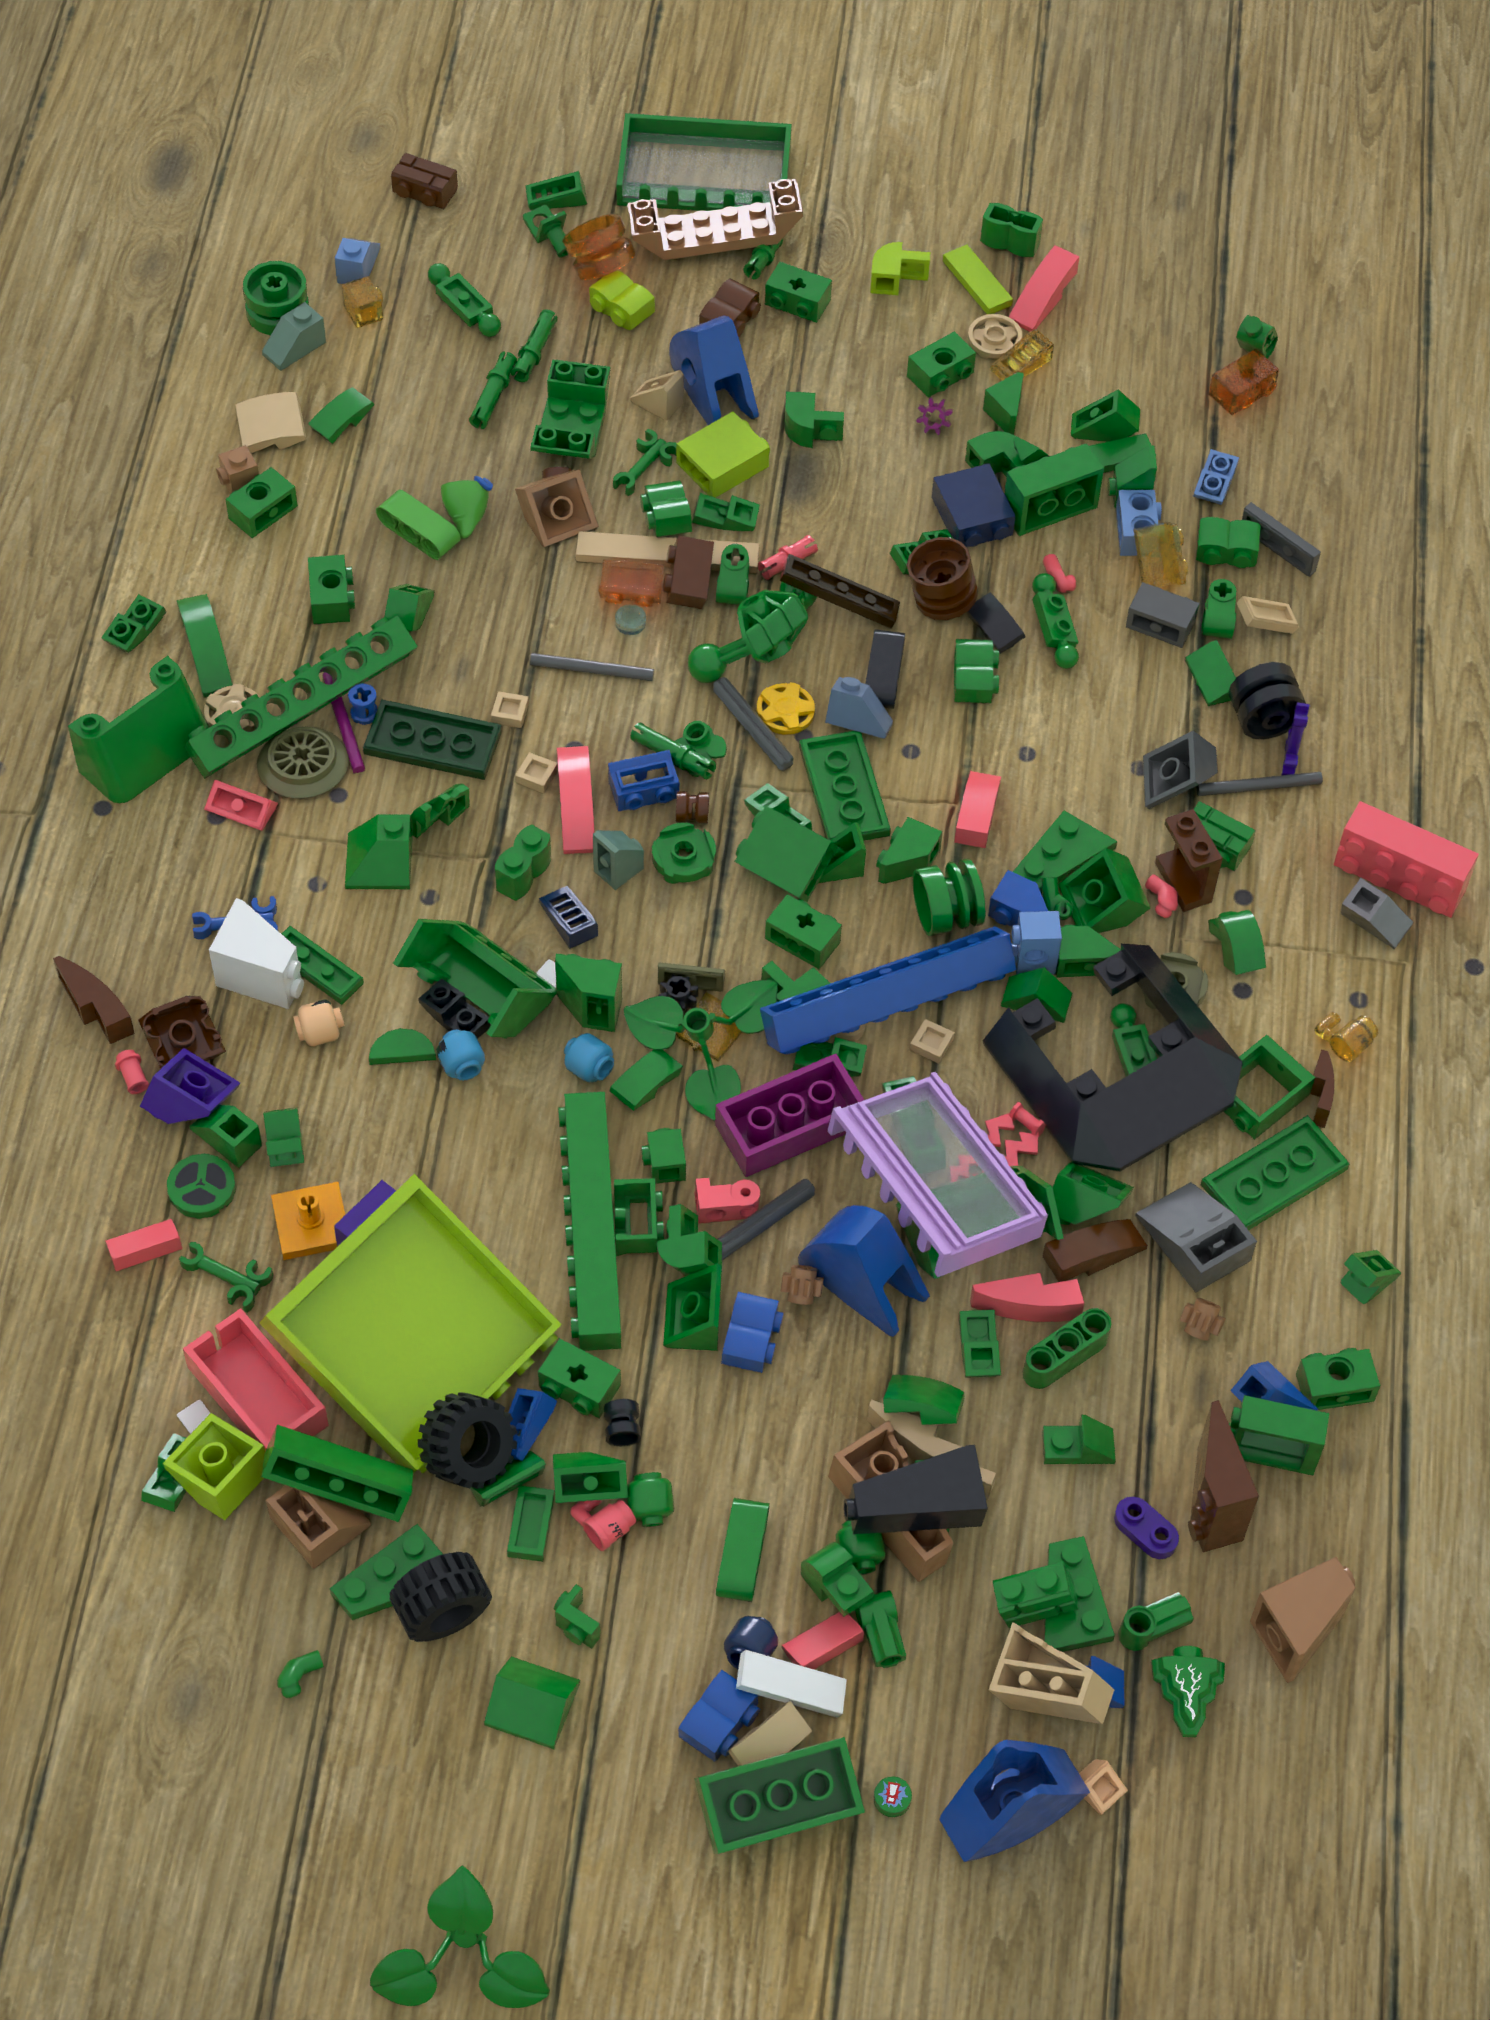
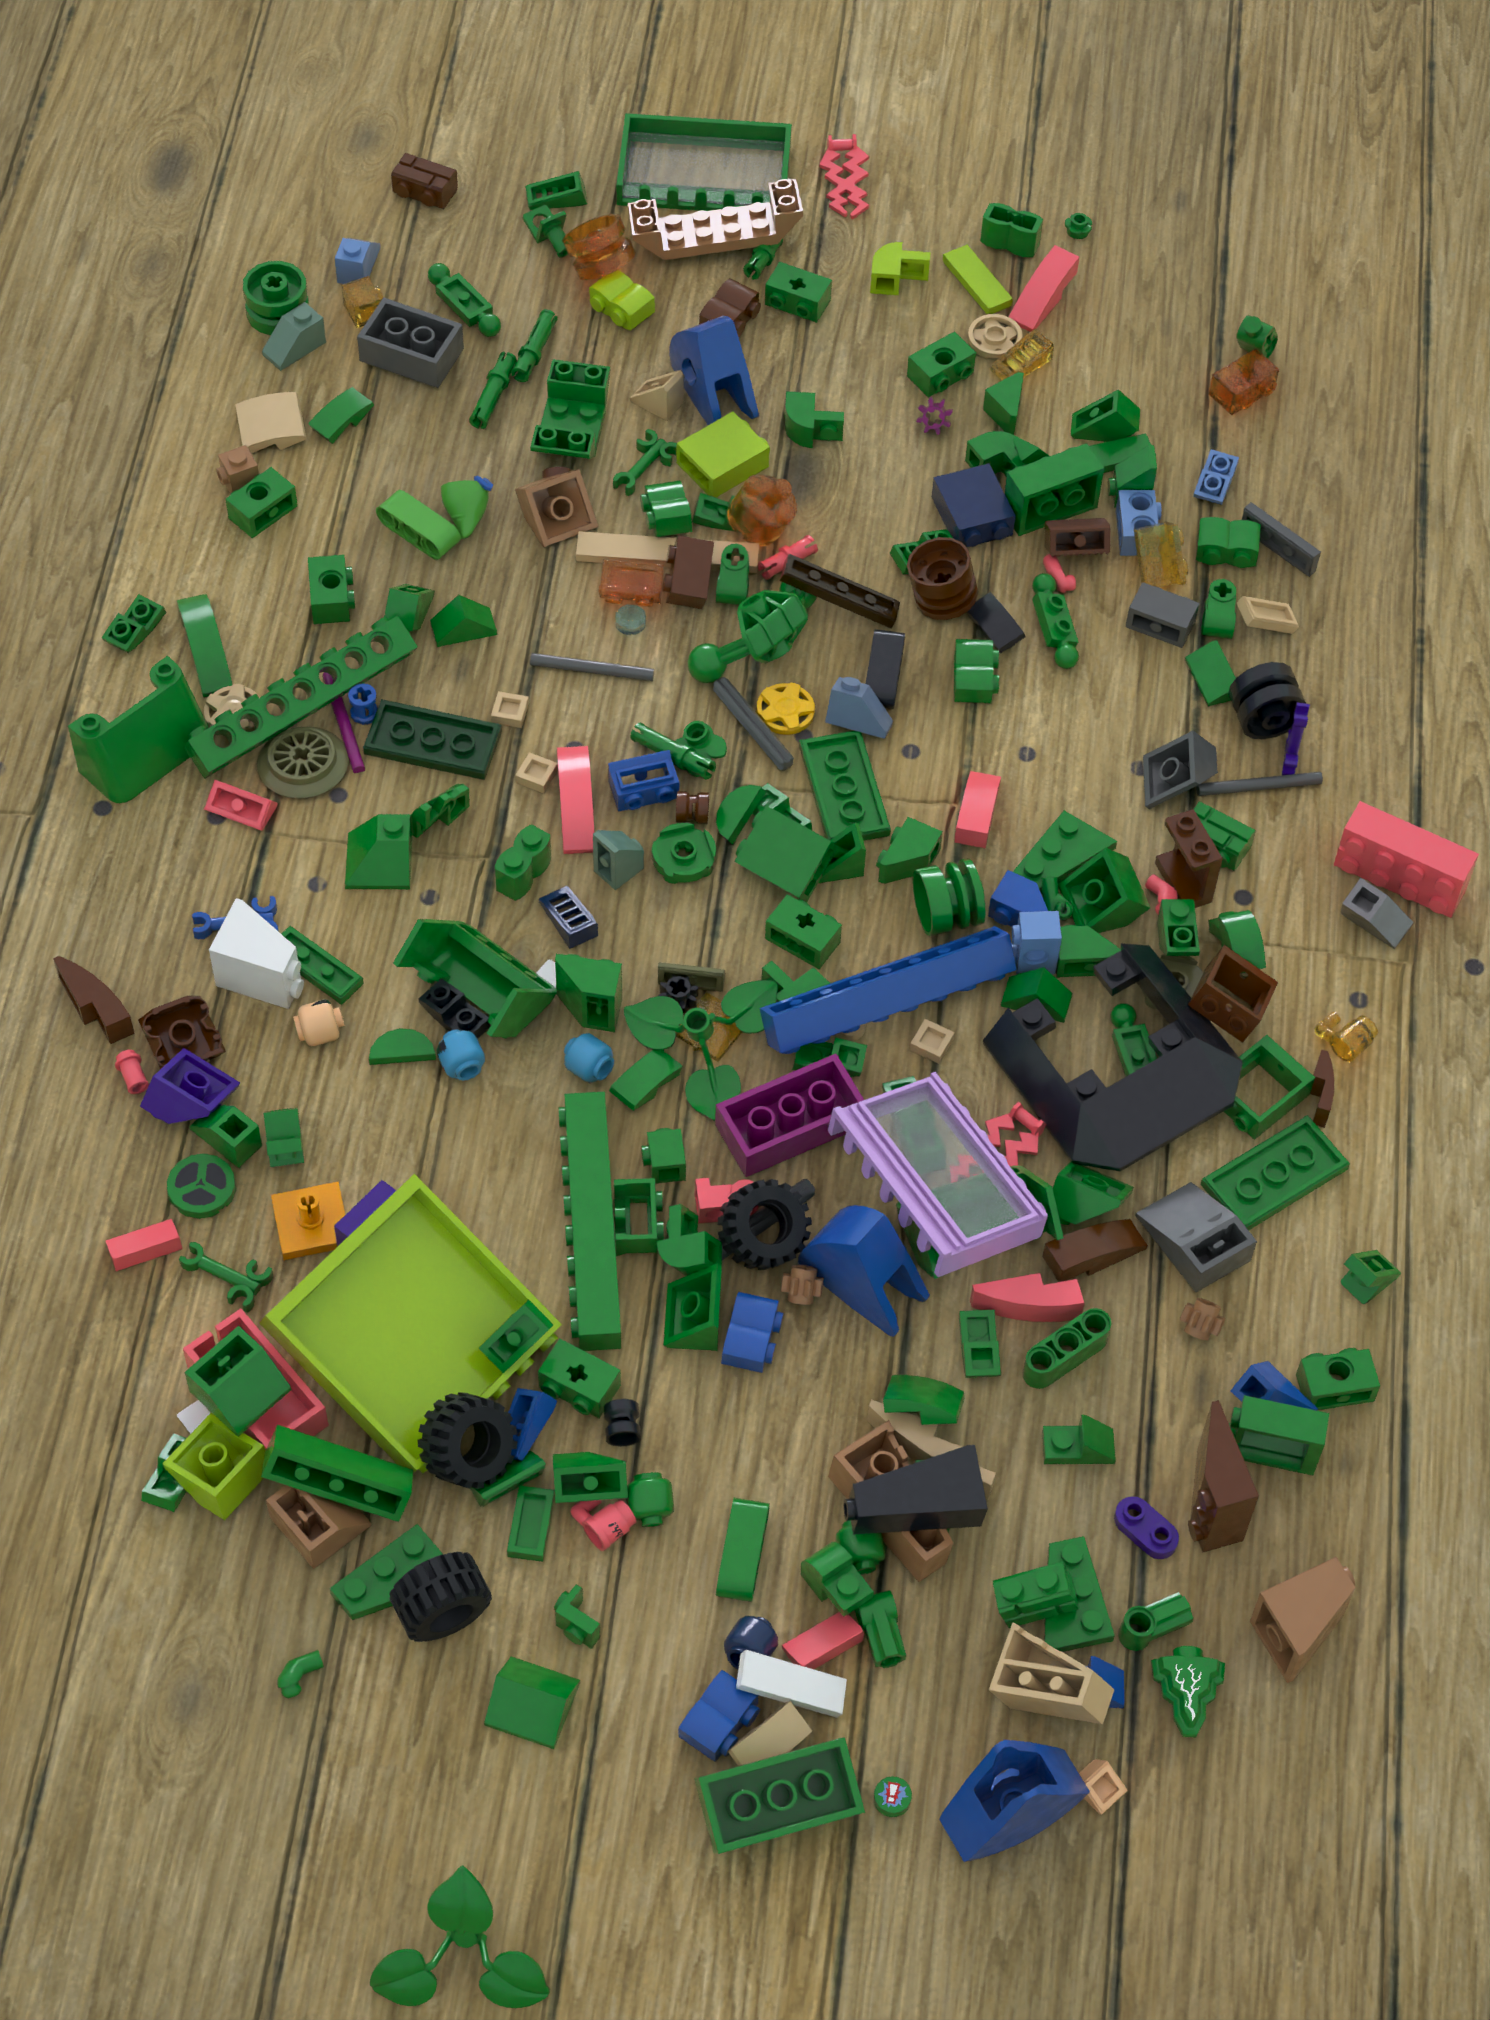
(237, 1381): none -> green slope
(410, 342): none -> dark grey brick
(462, 621): none -> green slope
(516, 1336): none -> green slope
(737, 809): none -> green tile
(762, 509): none -> clear orange brick
(789, 1215): none -> black tyre
(847, 185): none -> coral piece
(1077, 536): none -> reddish brown brick
(1078, 225): none -> green plate
(1178, 928): none -> green slope
(1253, 989): none -> reddish brown window

